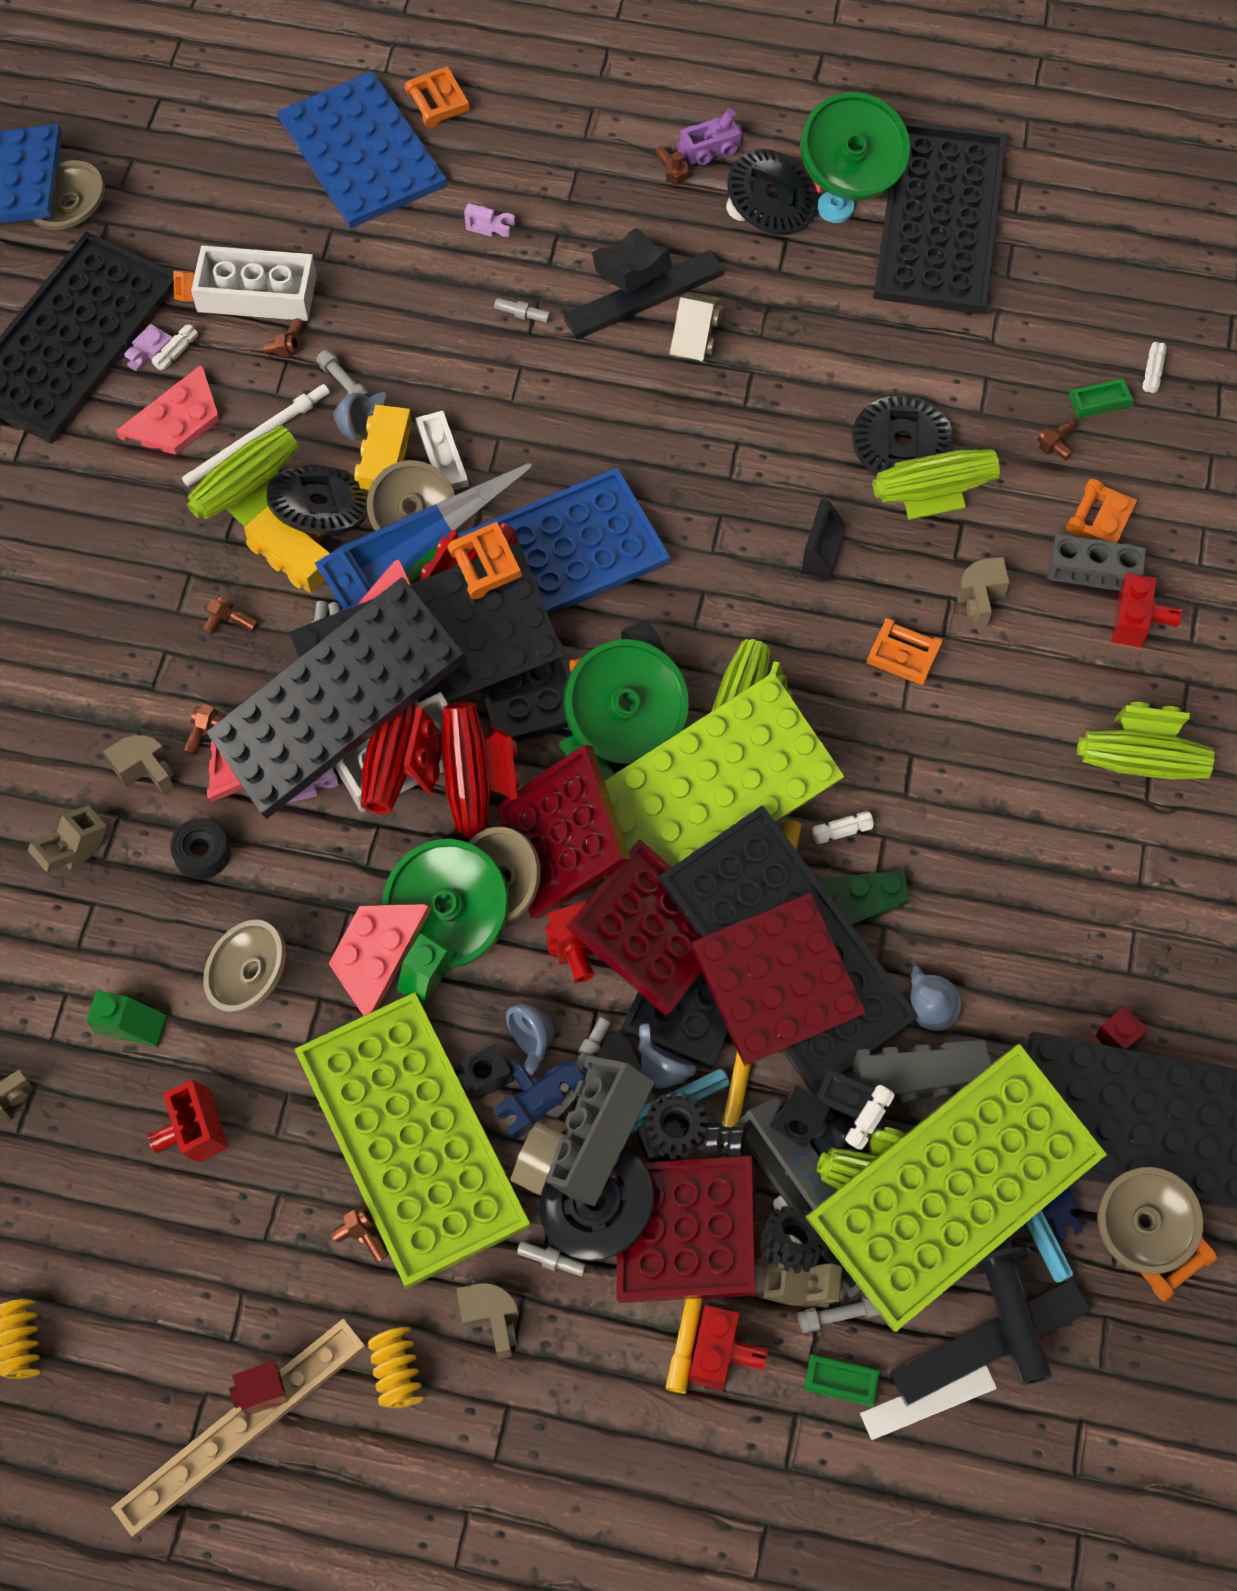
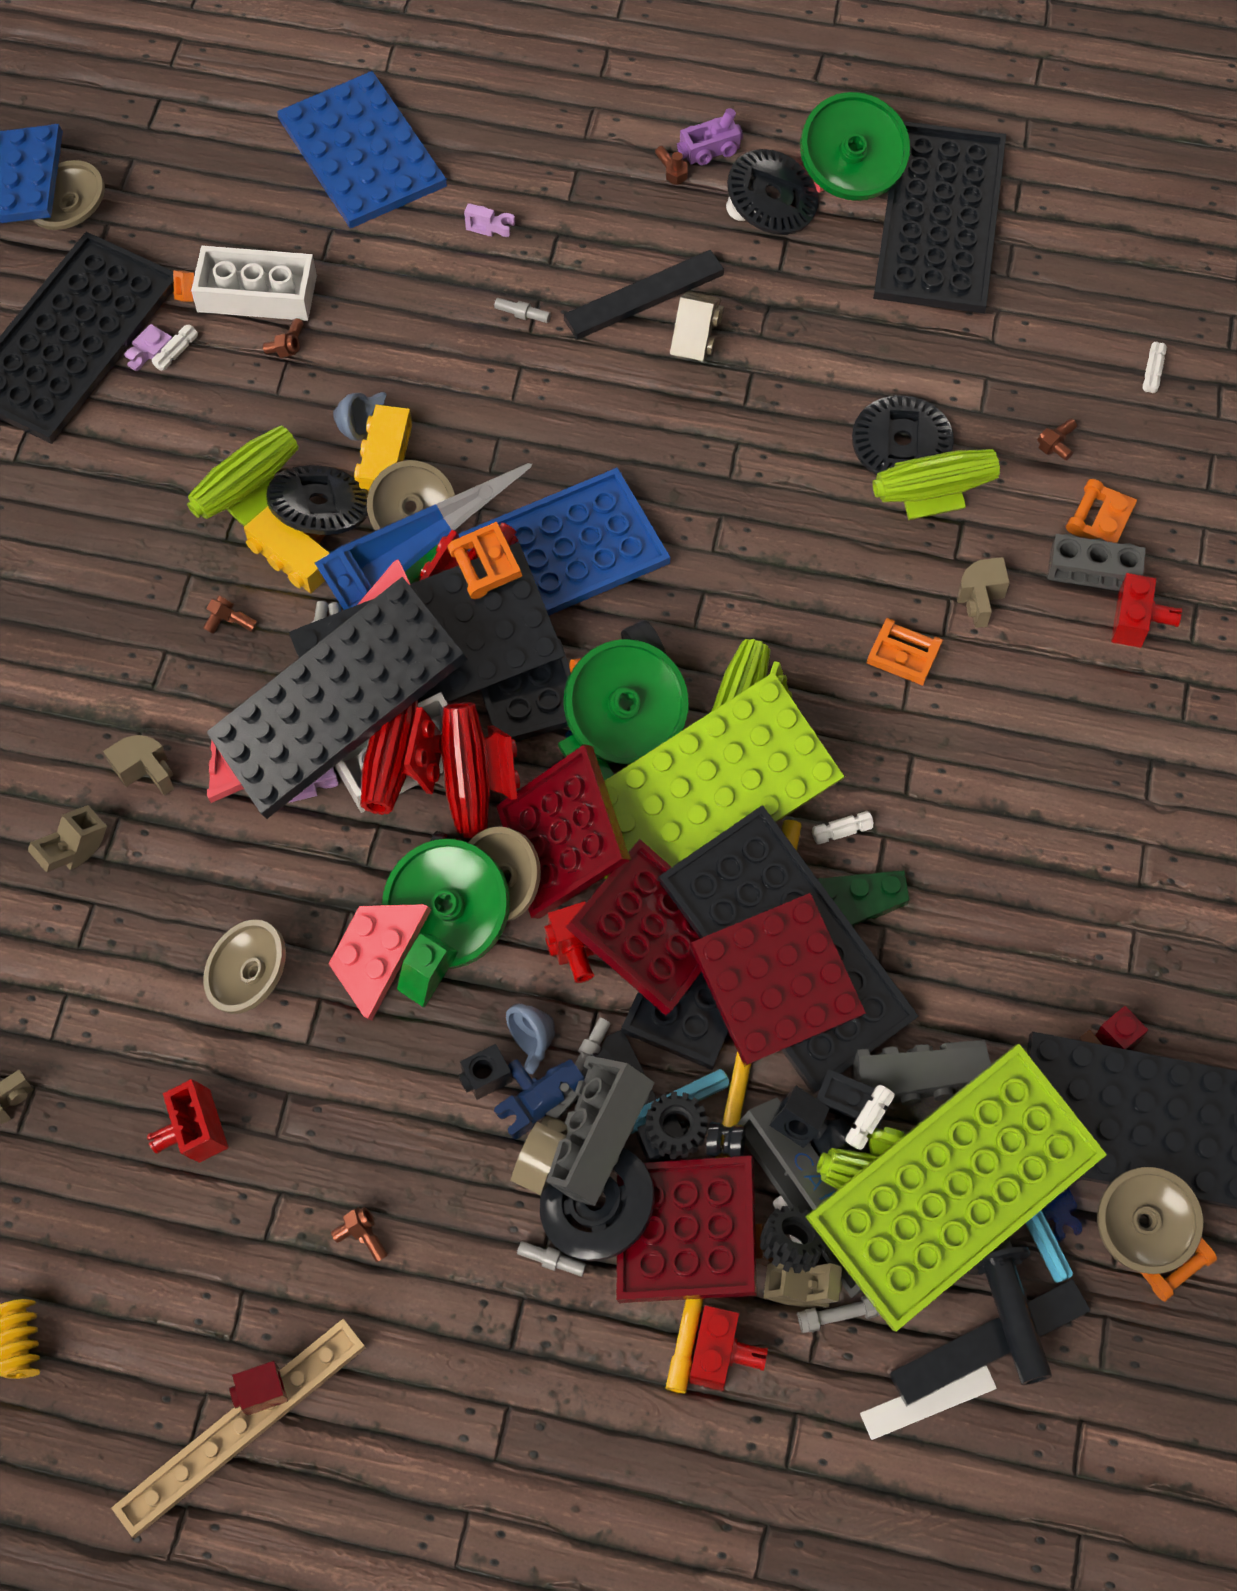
(125, 1019): green slope -> none
(175, 416): coral wing -> none
(192, 833): black tyre -> none
(204, 719): copper piece -> none
(301, 405): white bar -> none
(330, 364): light grey bar -> none
(393, 1368): yellow piece -> none
(411, 1140): lime plate -> none
(441, 448): white plate -> none
(444, 92): orange plate -> none
(493, 1306): dark tan brick -> none
(632, 261): black brick -> none
(661, 1065): sand blue hat -> none
(823, 541): black tile -> none
(835, 208): medium azure piece -> none
(841, 1380): green tile -> none
(934, 1000): sand blue hat -> none
(1100, 398): green tile -> none
(1148, 745): lime plate -> none

